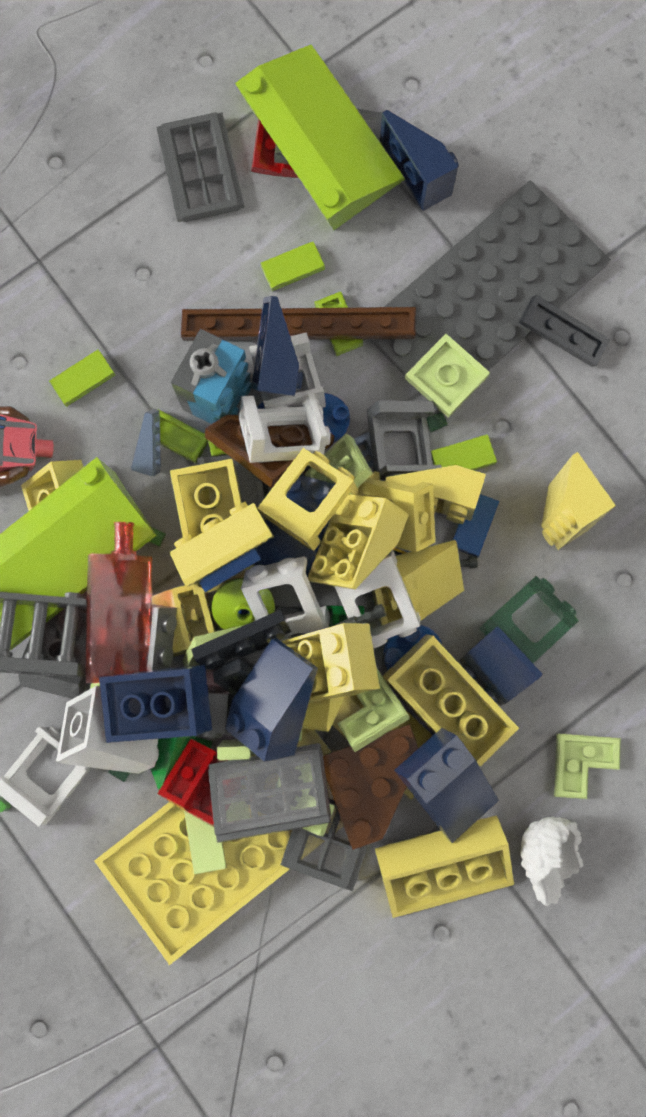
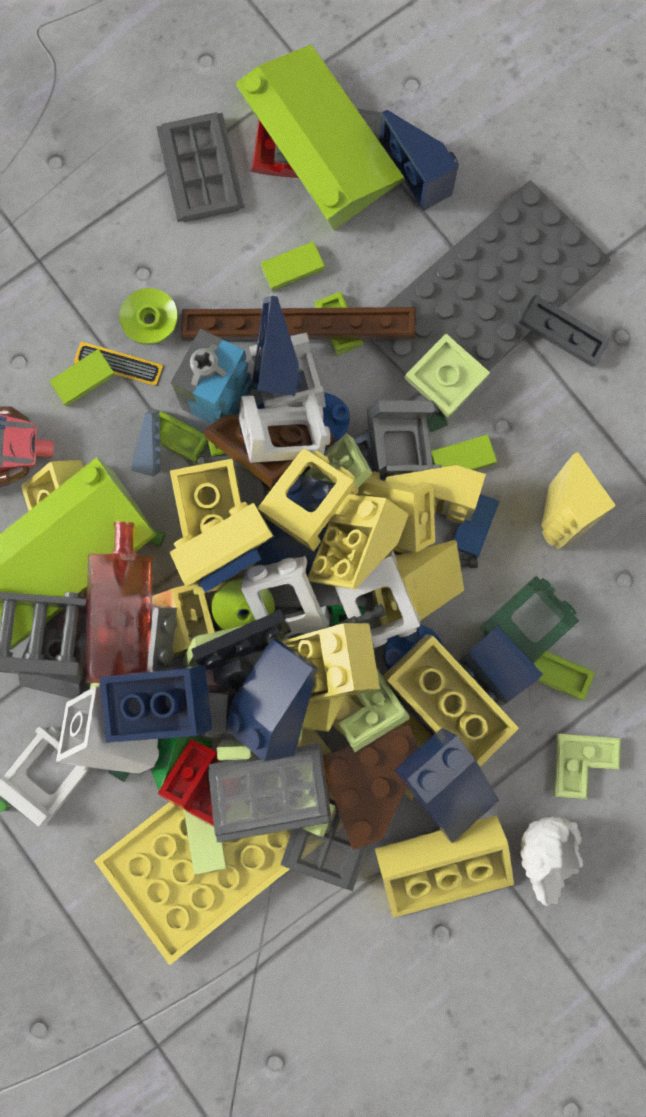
(124, 364): none -> sticker
(145, 304): none -> lime dish
(564, 675): none -> lime tile

